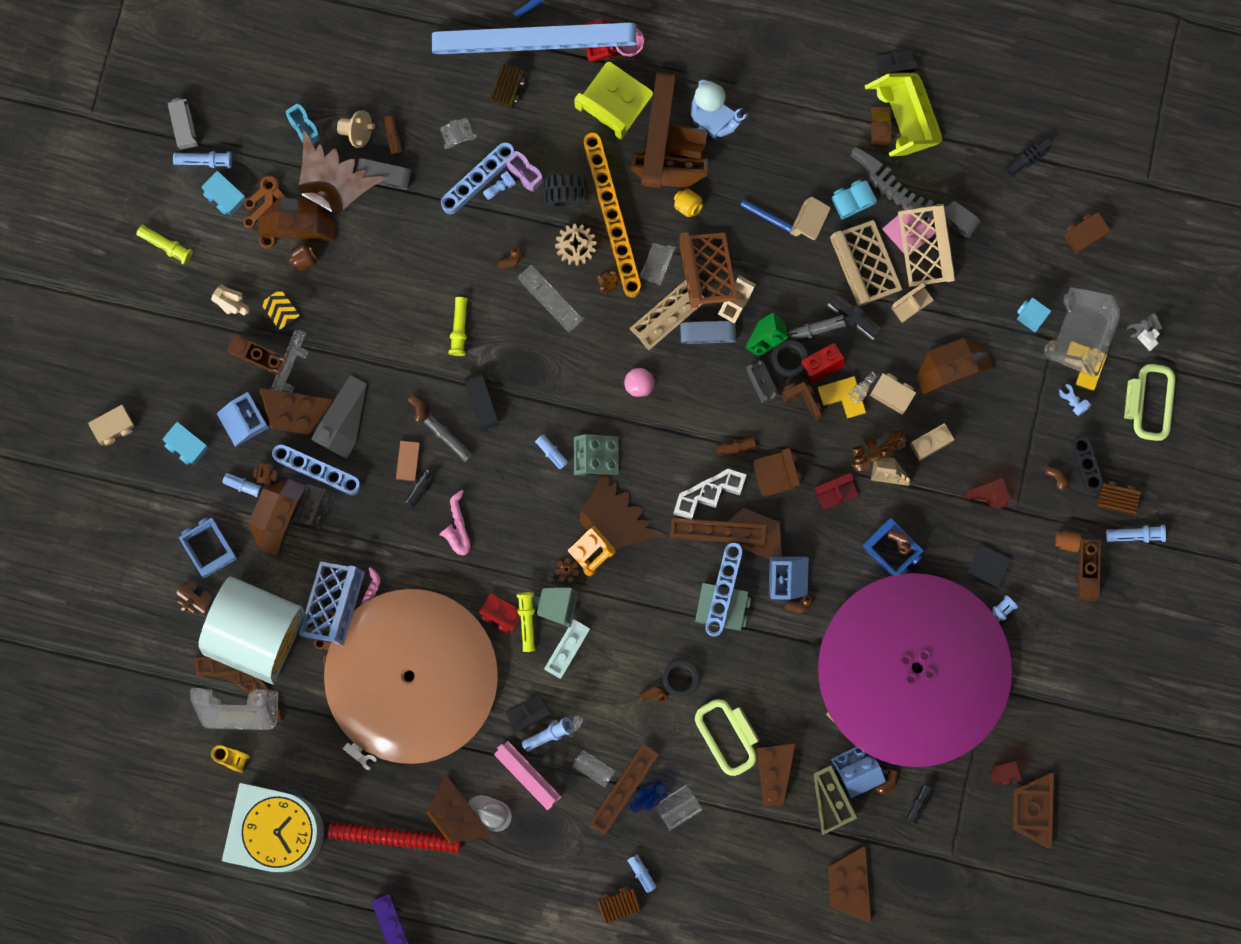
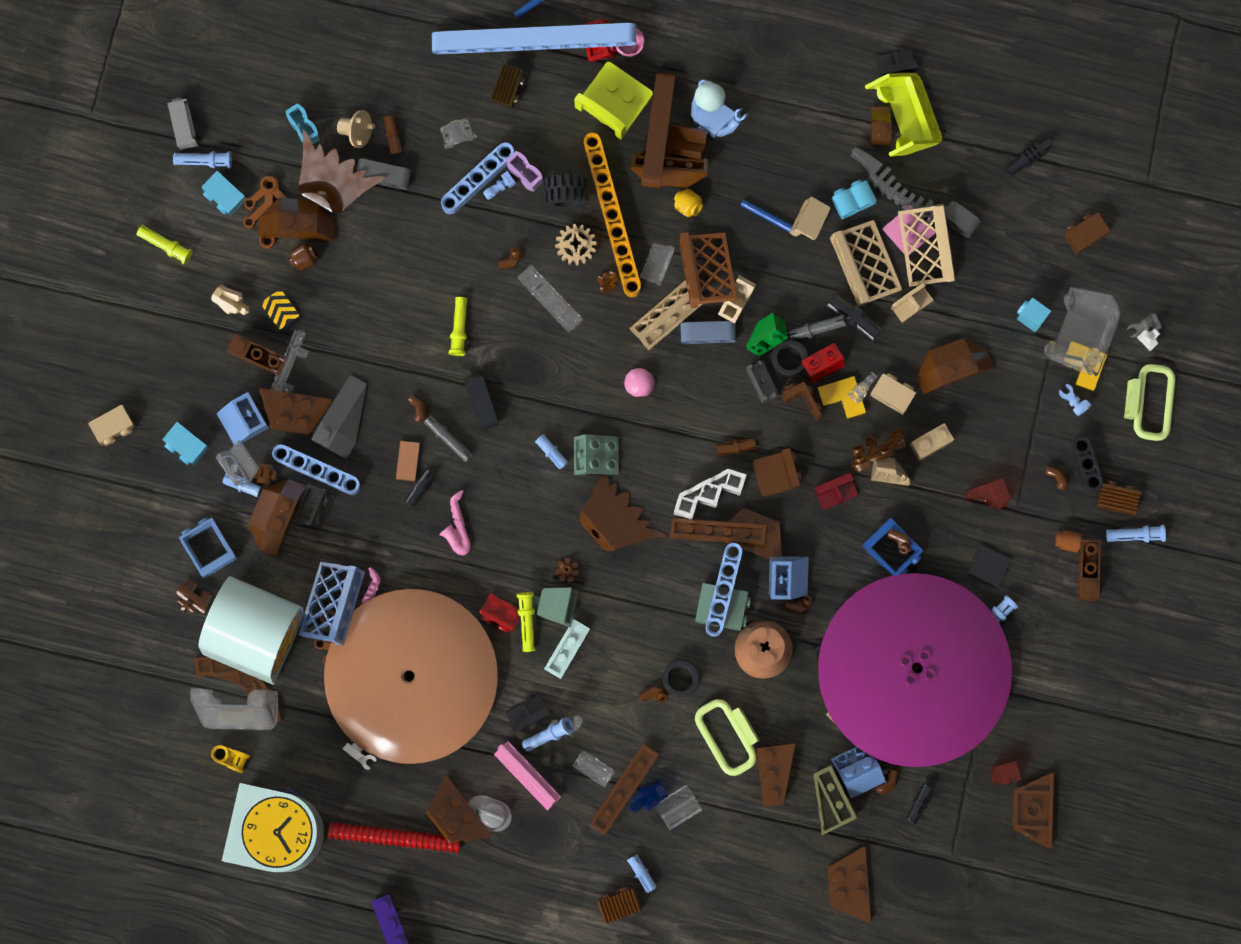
(238, 464): none -> clear panel
(587, 545): light orange plate -> none
(767, 663): none -> nougat cone

